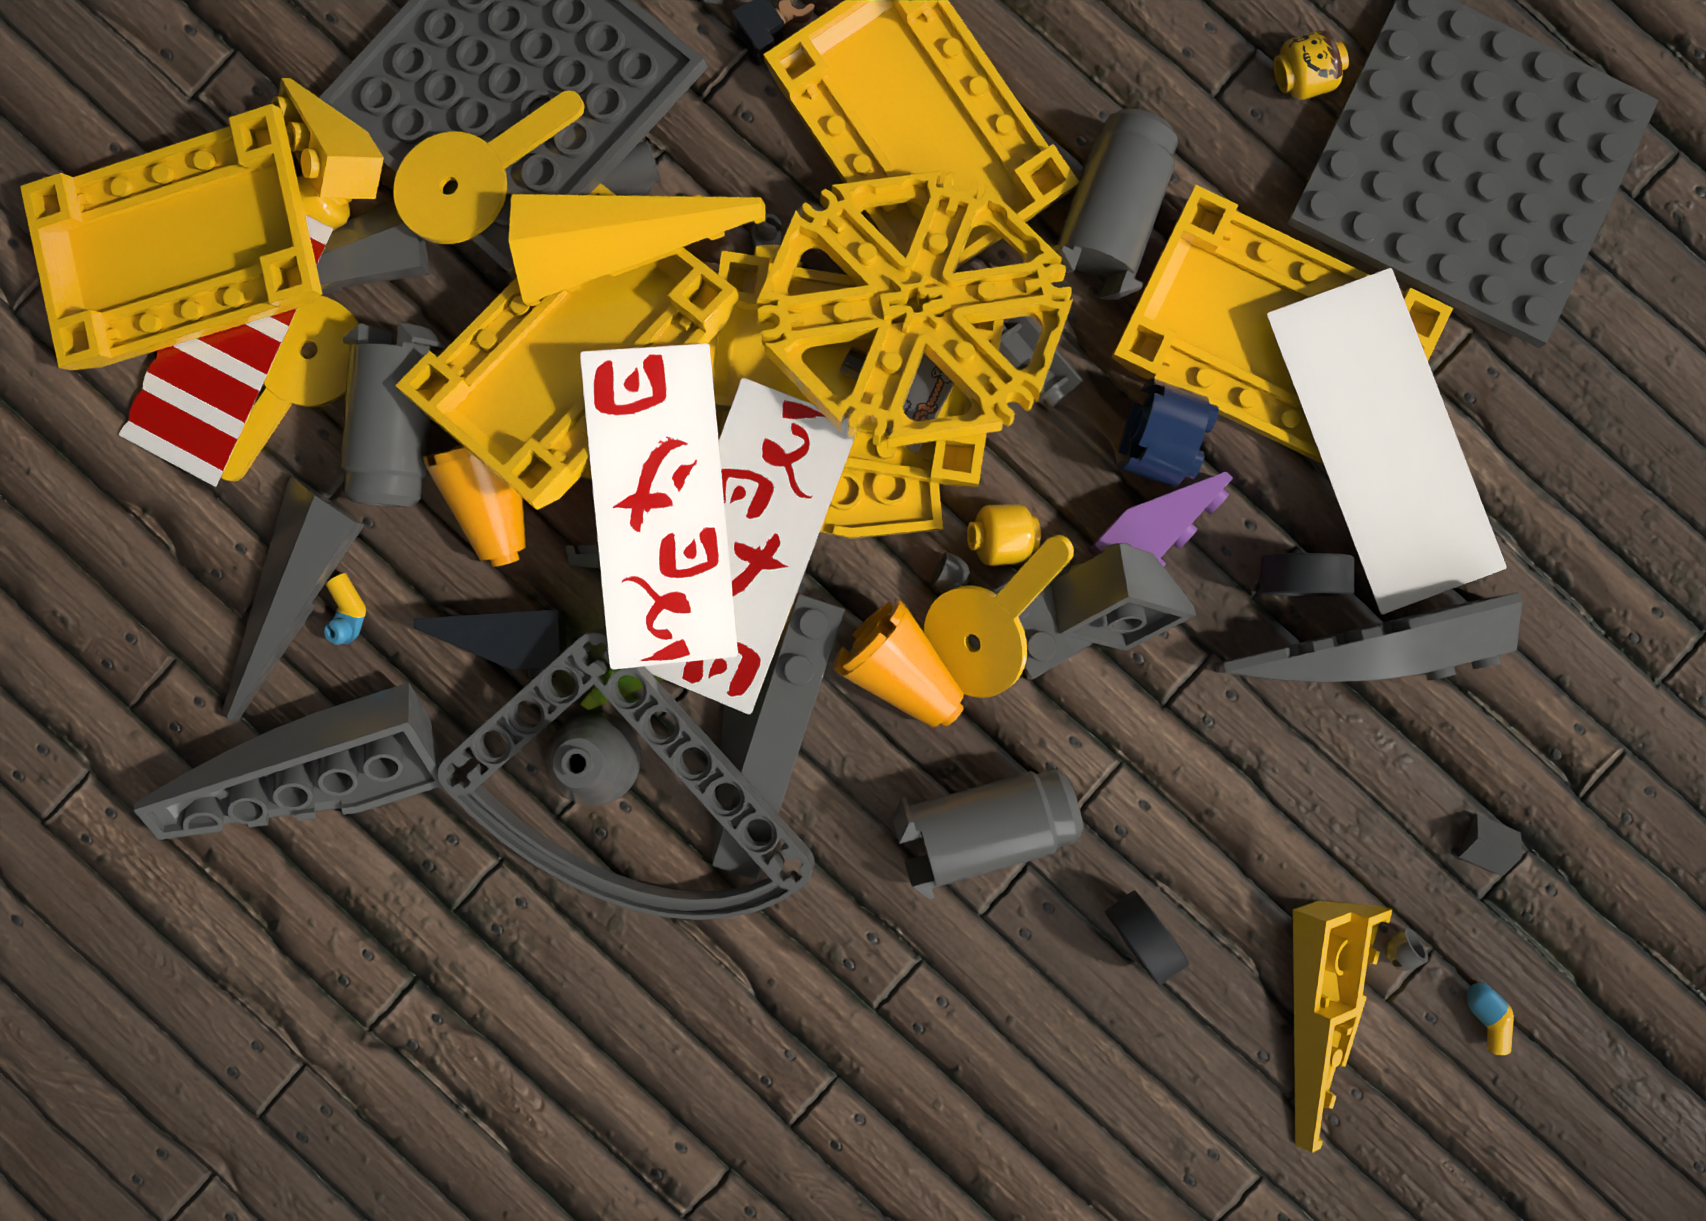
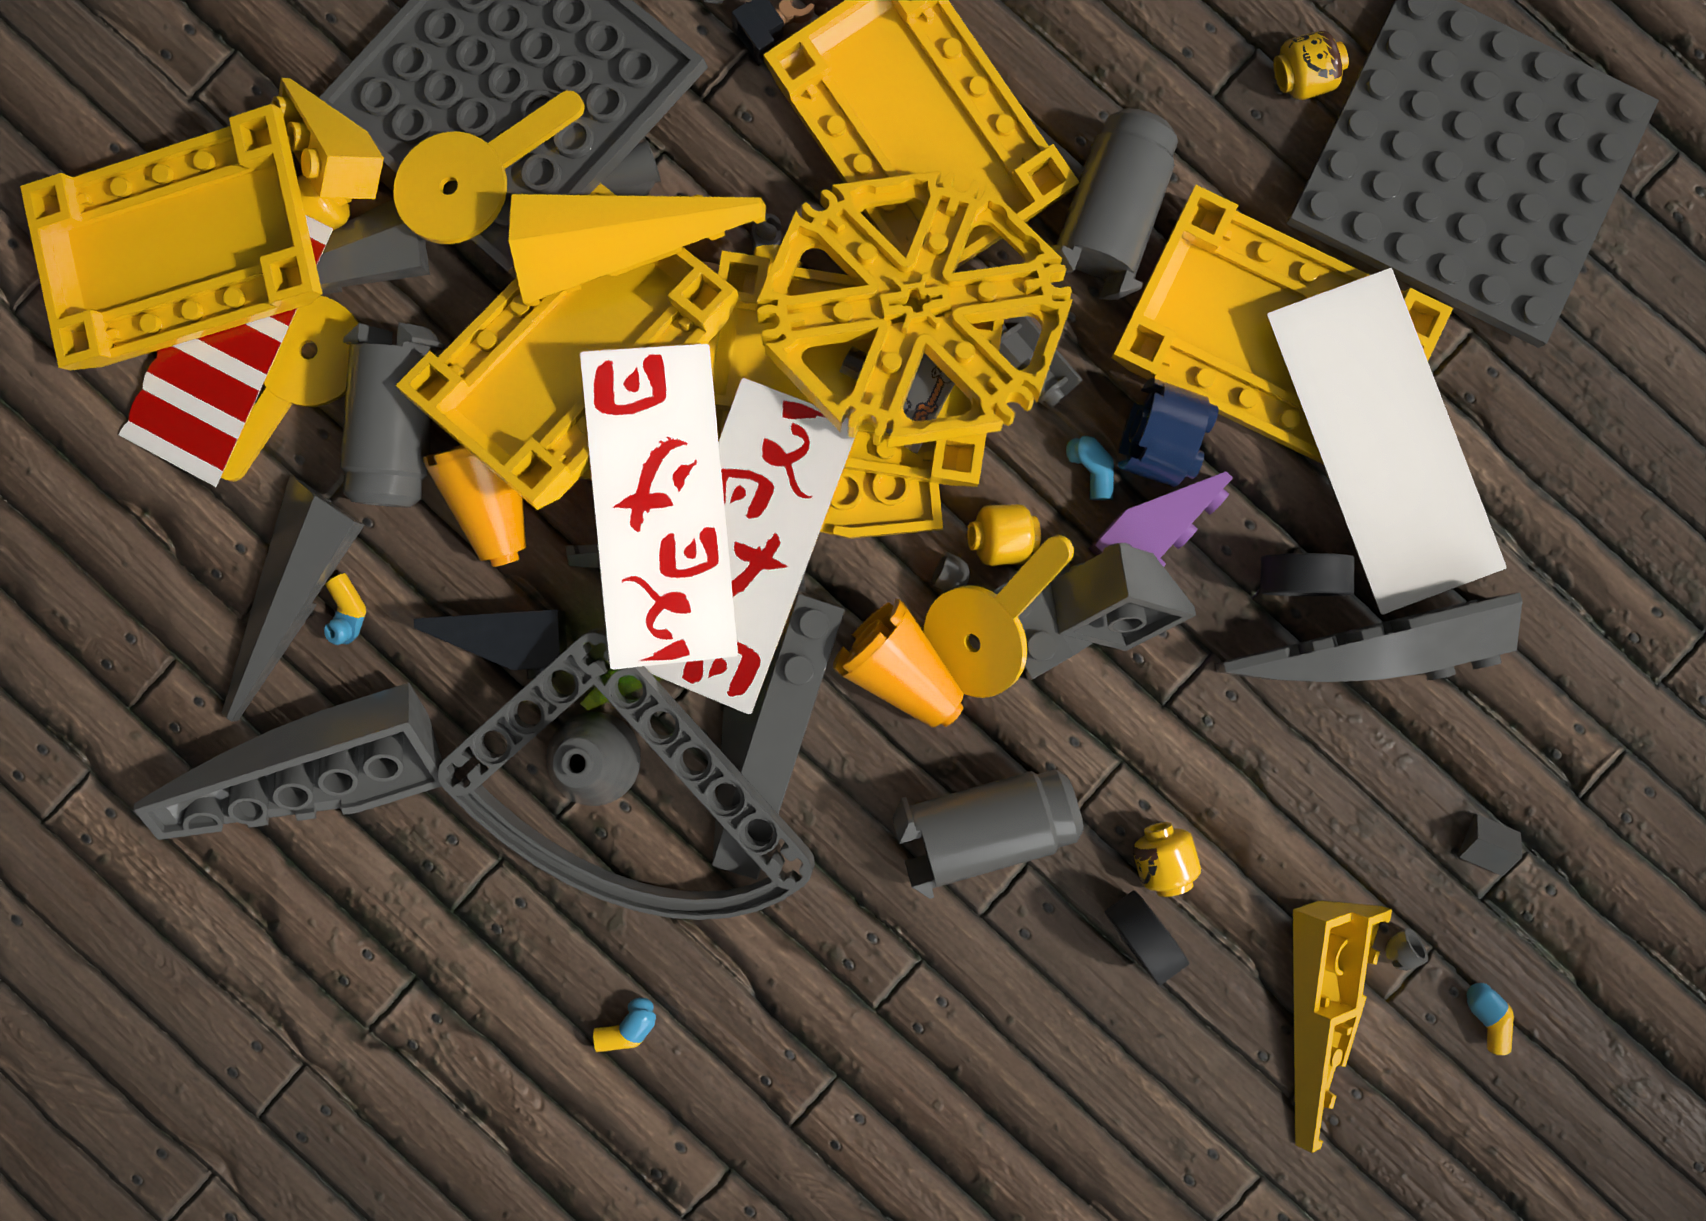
(631, 1030): none -> arm
(1097, 462): none -> dark azure arm
(1166, 859): none -> yellow head

